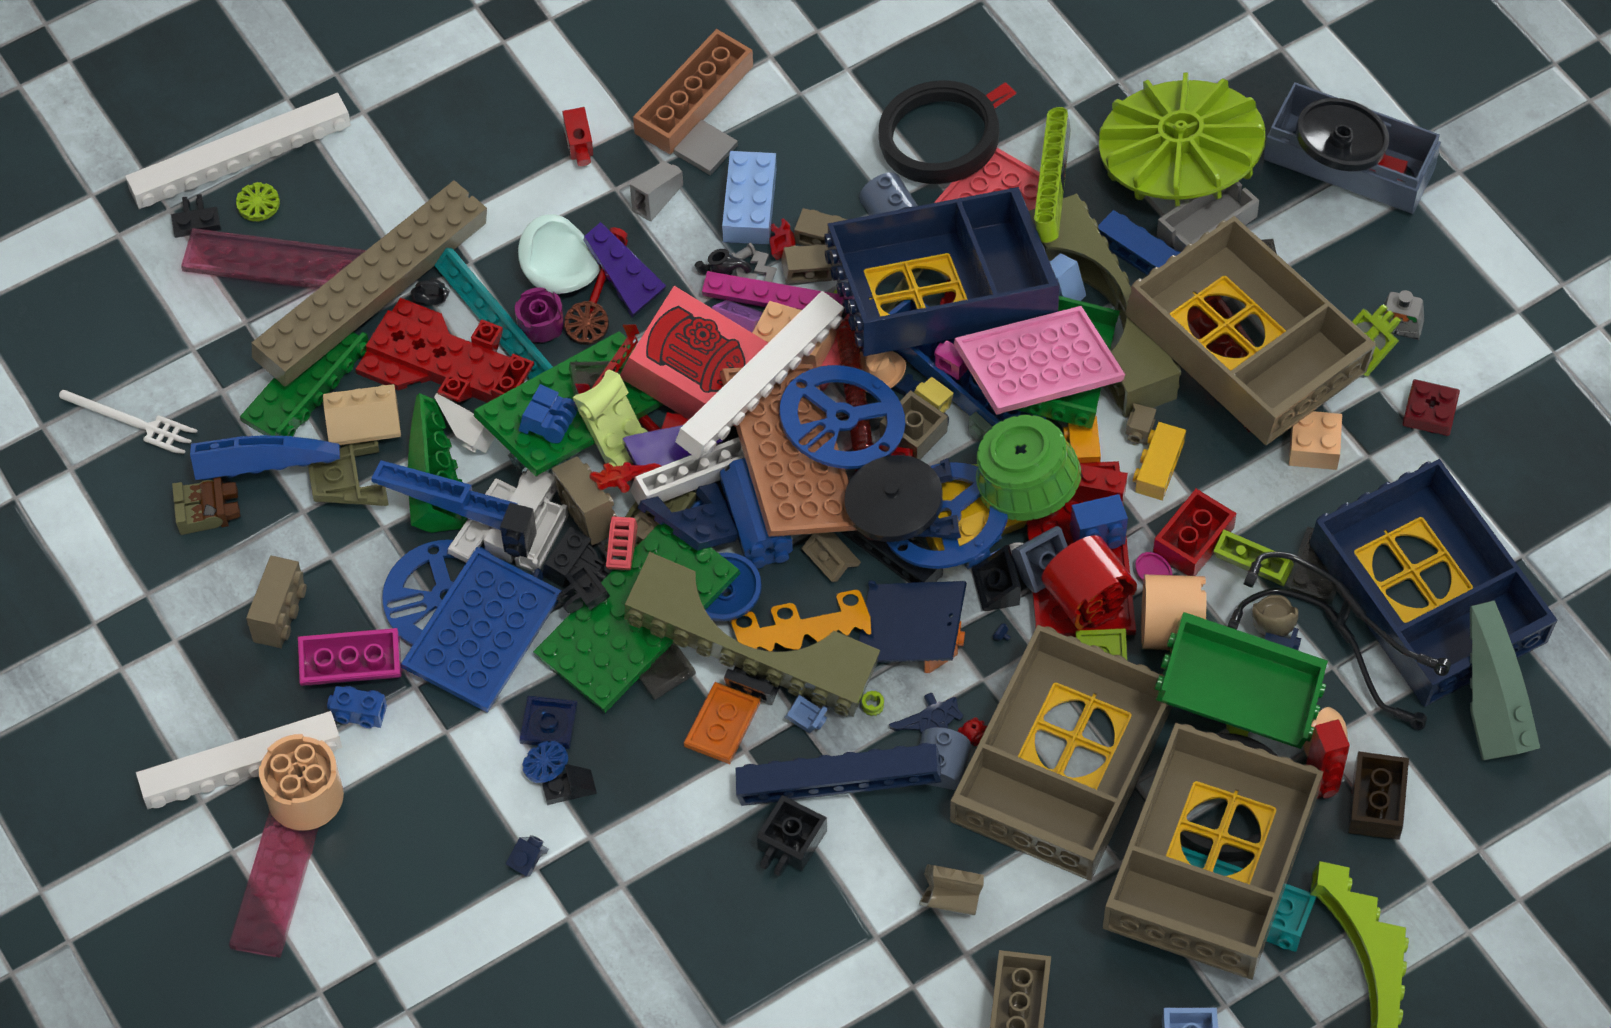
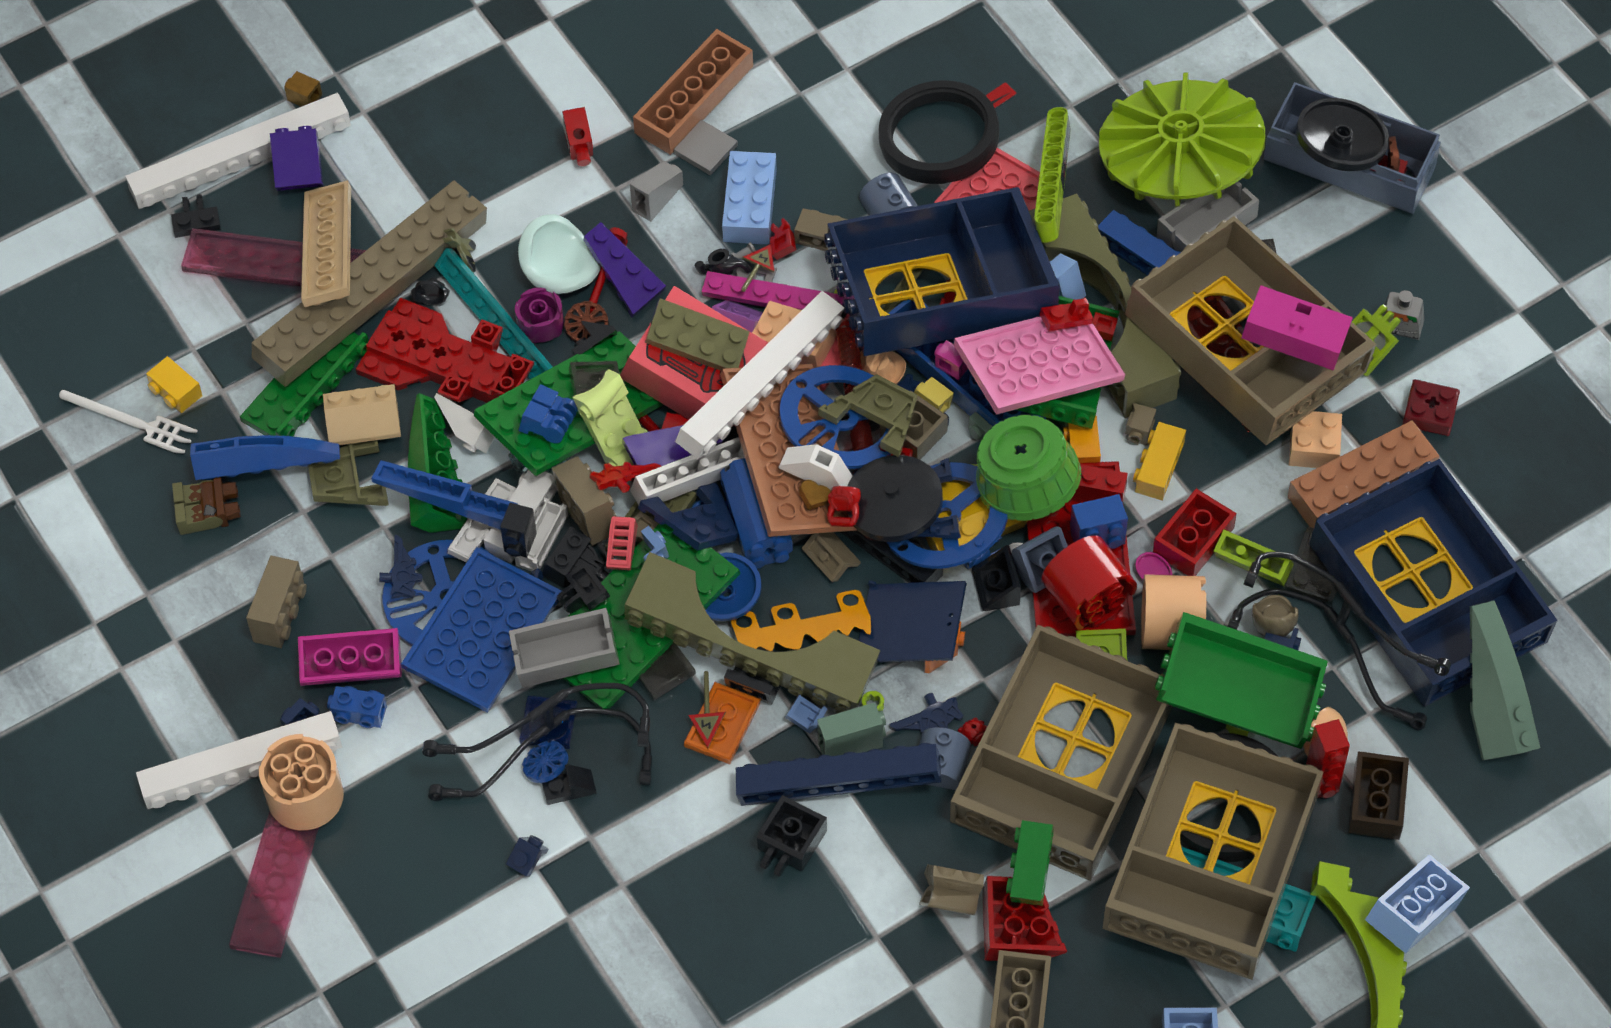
(174, 385): none -> yellow brick
(257, 202): lime wheel -> none
(296, 158): none -> dark purple brick
(299, 711): none -> dark blue bracket
(302, 89): none -> pearl gold brick
(326, 244): none -> tan plate
(403, 573): none -> dark blue piece
(432, 748): none -> black bar
(463, 246): none -> olive piece
(564, 647): none -> light grey piece
(596, 333): none -> black slope
(630, 330): red piece -> none
(655, 542): none -> medium blue bracket
(696, 336): none -> olive plate
(707, 723): none -> piece
(760, 258): none -> piece
(805, 264): dark tan brick -> none
(813, 494): none -> pearl gold tile
(816, 464): none -> white slope
(843, 499): none -> red piece
(851, 731): none -> sand green brick
(880, 402): none -> olive wing
(1000, 632): dark blue rock -> none
(1016, 925): none -> red wedge
(1030, 863): none -> green brick
(1067, 315): none -> red hinge
(1105, 325): none -> red plate
(1296, 327): none -> dark pink brick
(1360, 471): none -> nougat brick
(1393, 154): none -> copper wheel
(1417, 903): none -> light blue brick

